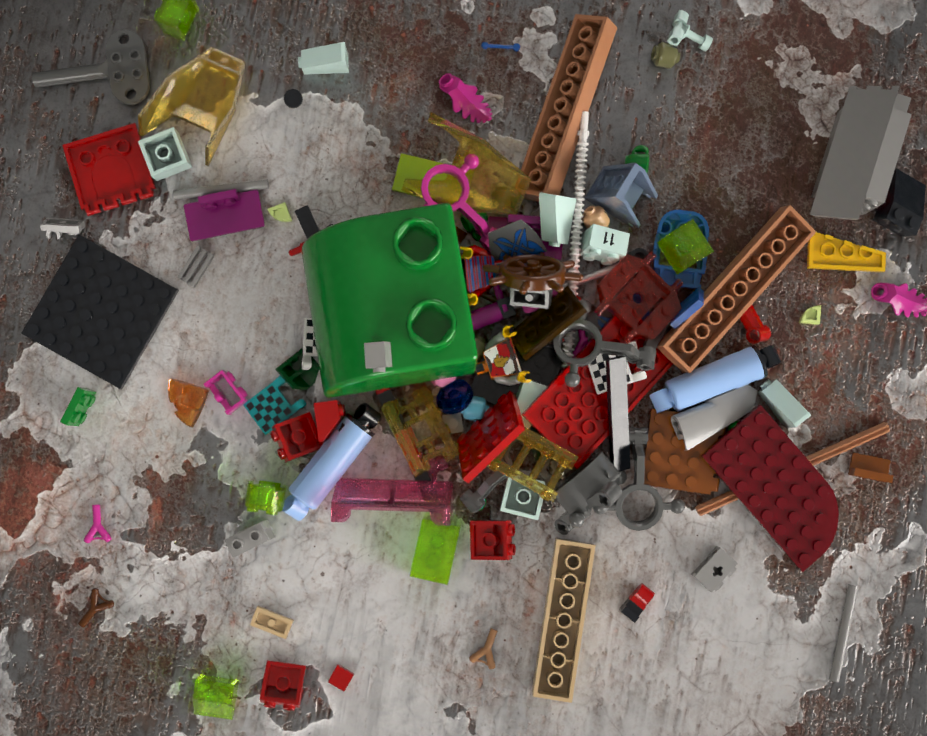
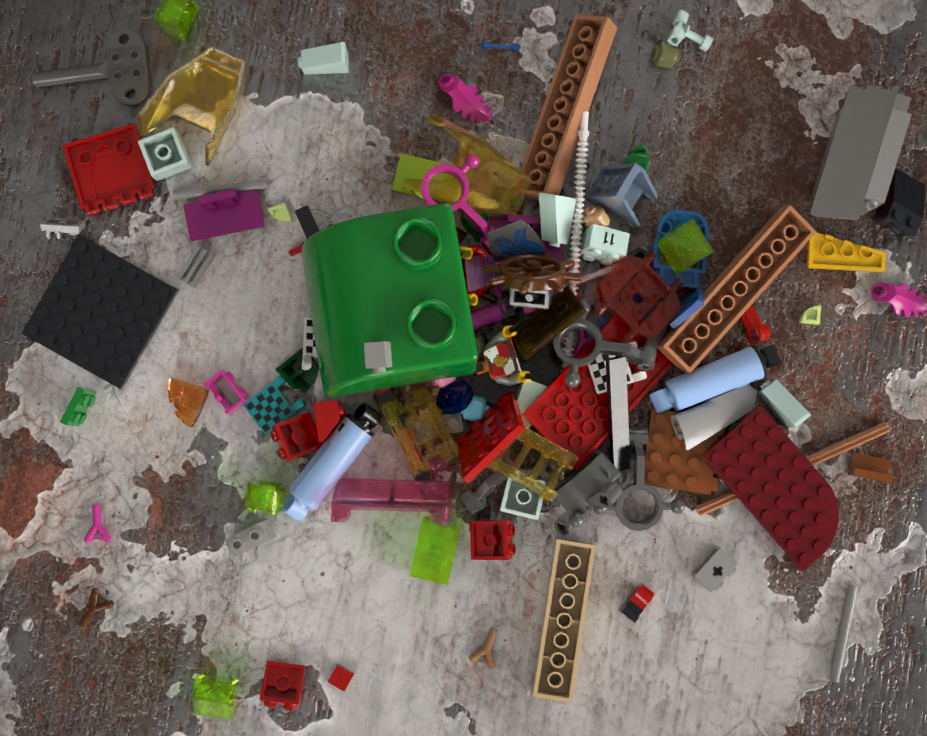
(271, 622): tan plate -> none
(293, 98): black piece -> none

